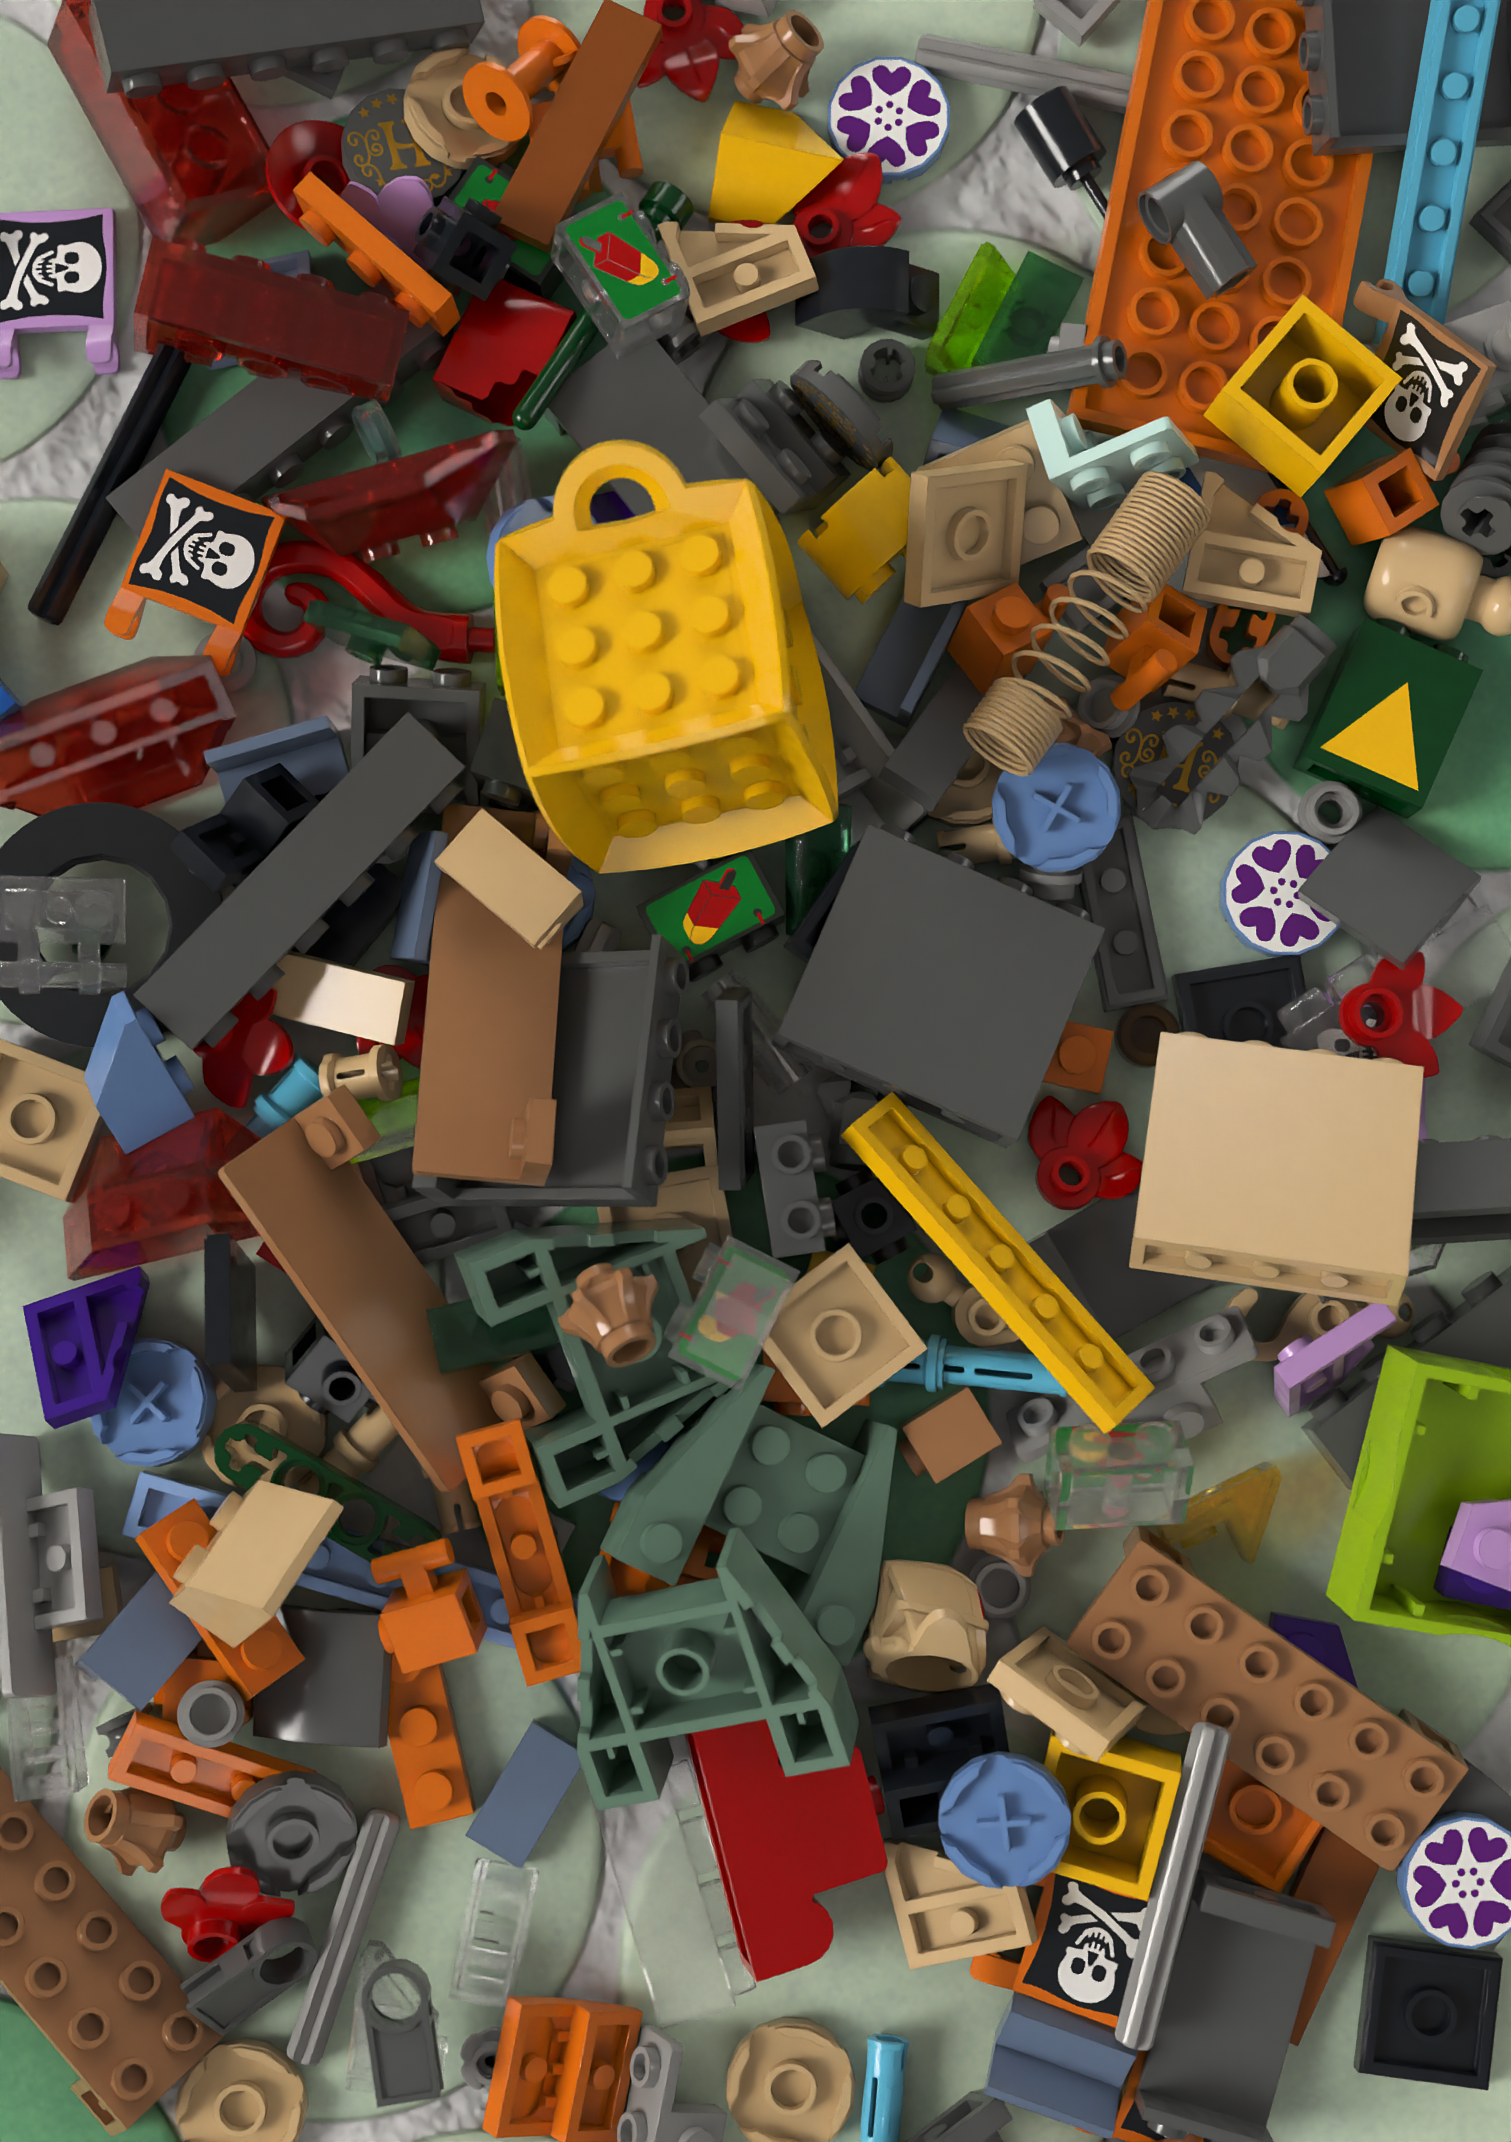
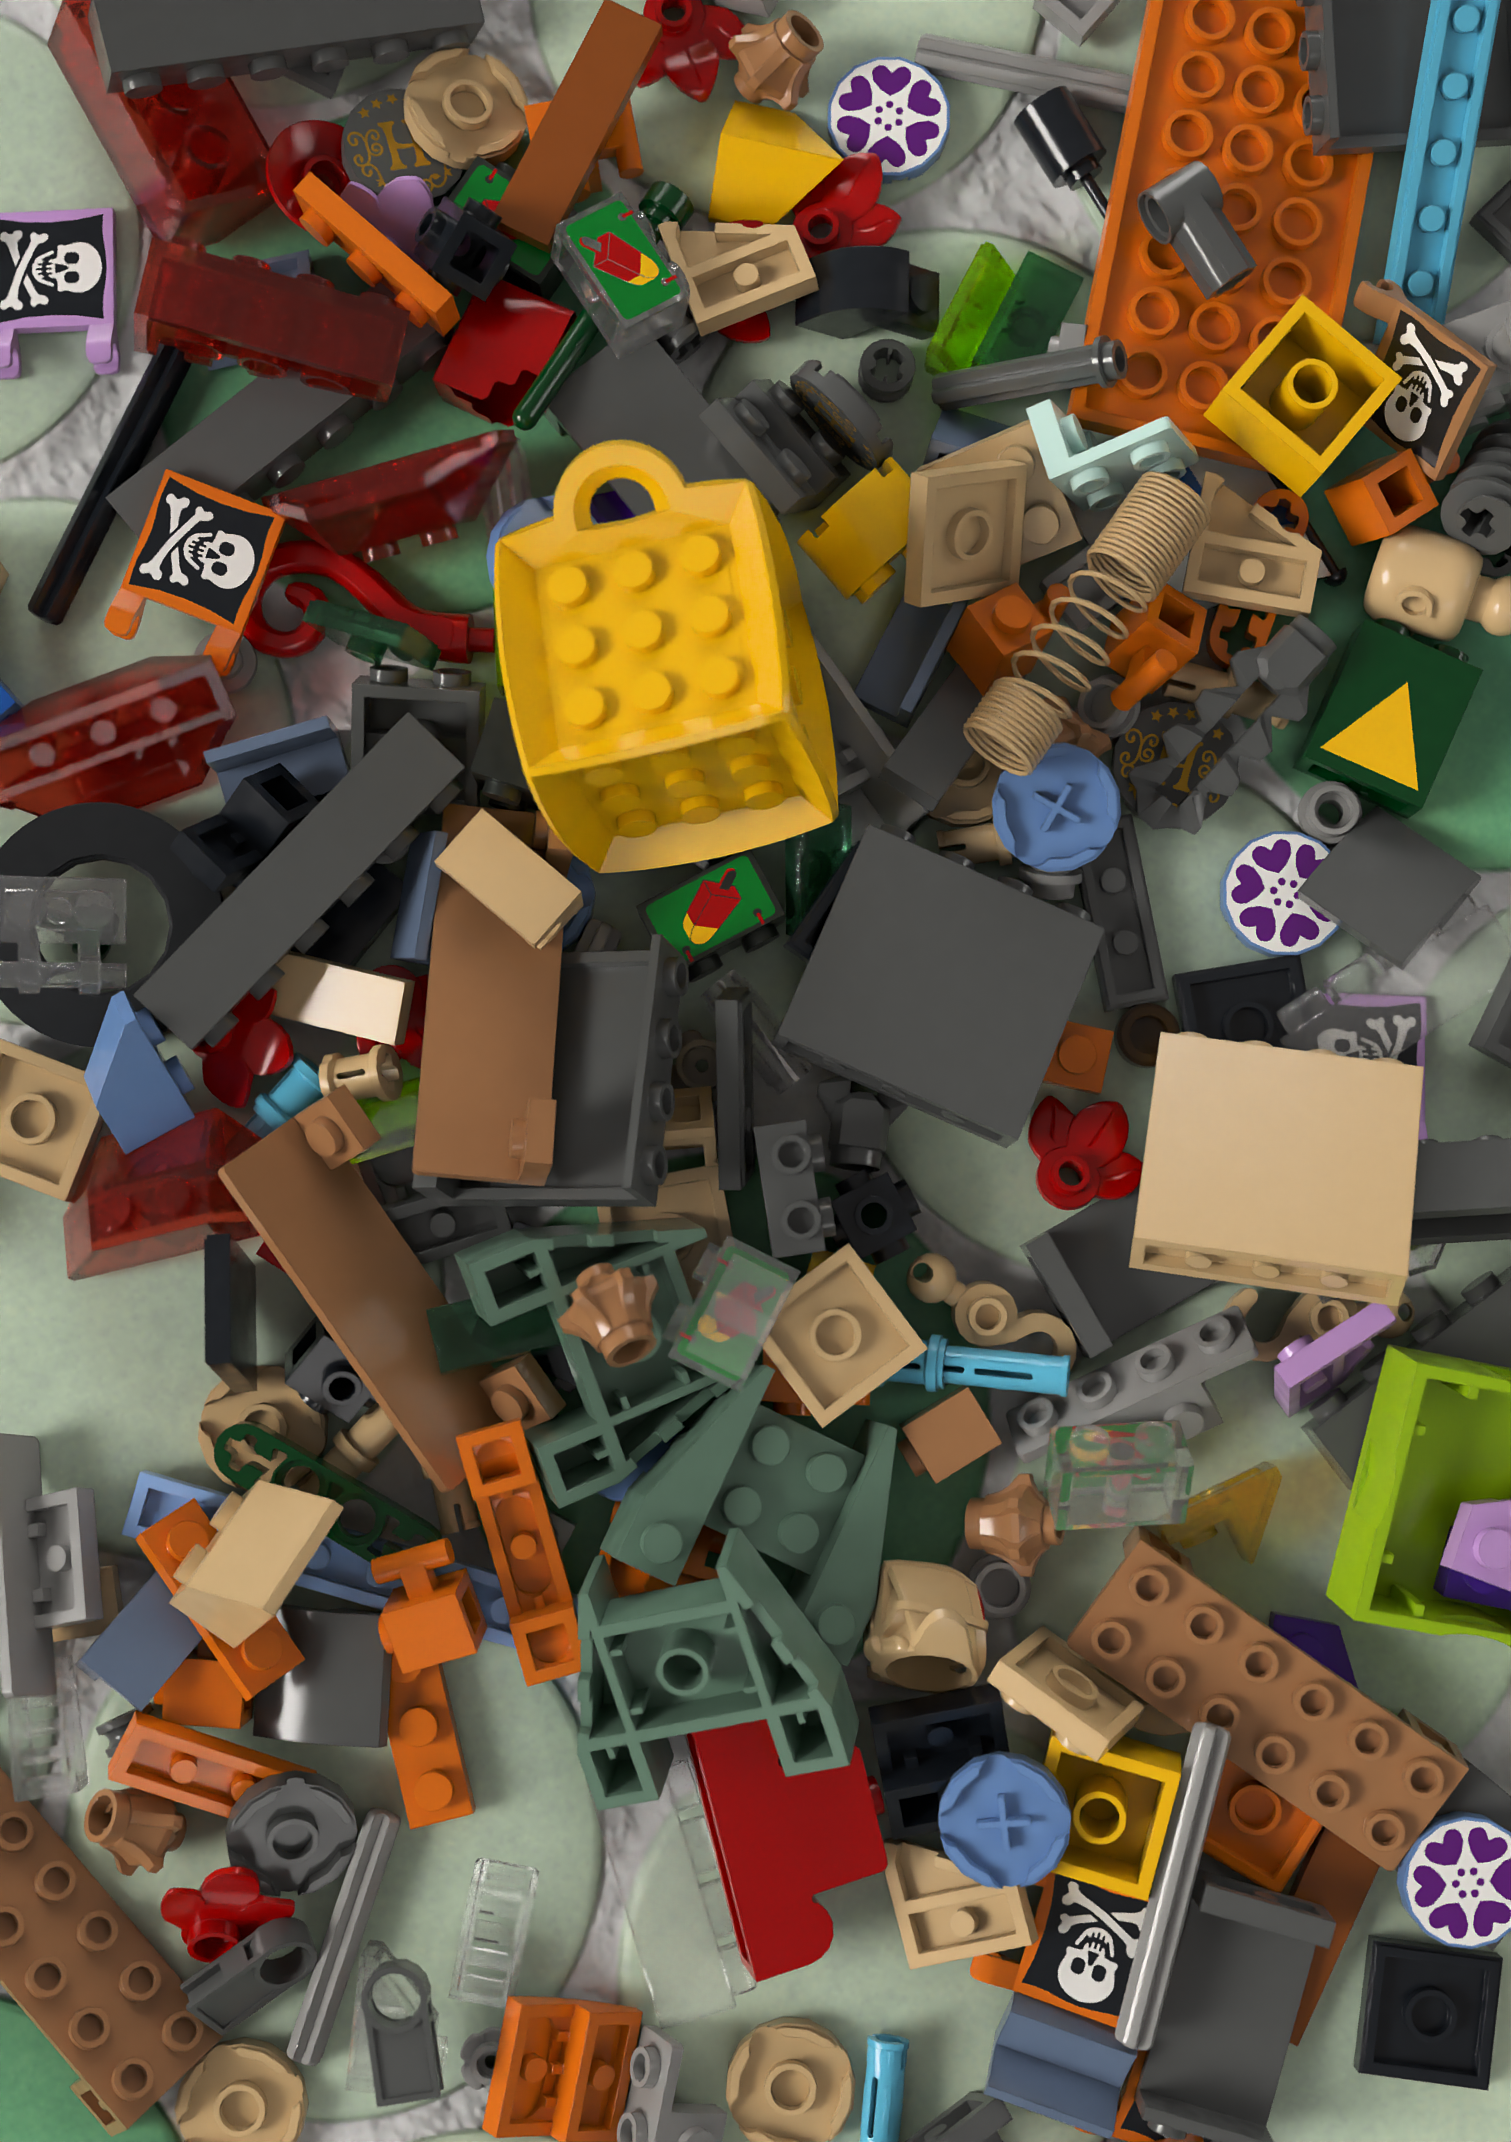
(85, 1344): dark purple wing -> none
(162, 1405): medium blue tile -> none
(211, 1713): light grey plate -> none
(376, 432): clear light blue tile -> none
(502, 96): orange piece -> none
(526, 1794): sand blue tile -> none
(998, 1262): yellow plate -> none
(1405, 1012): red plate -> none

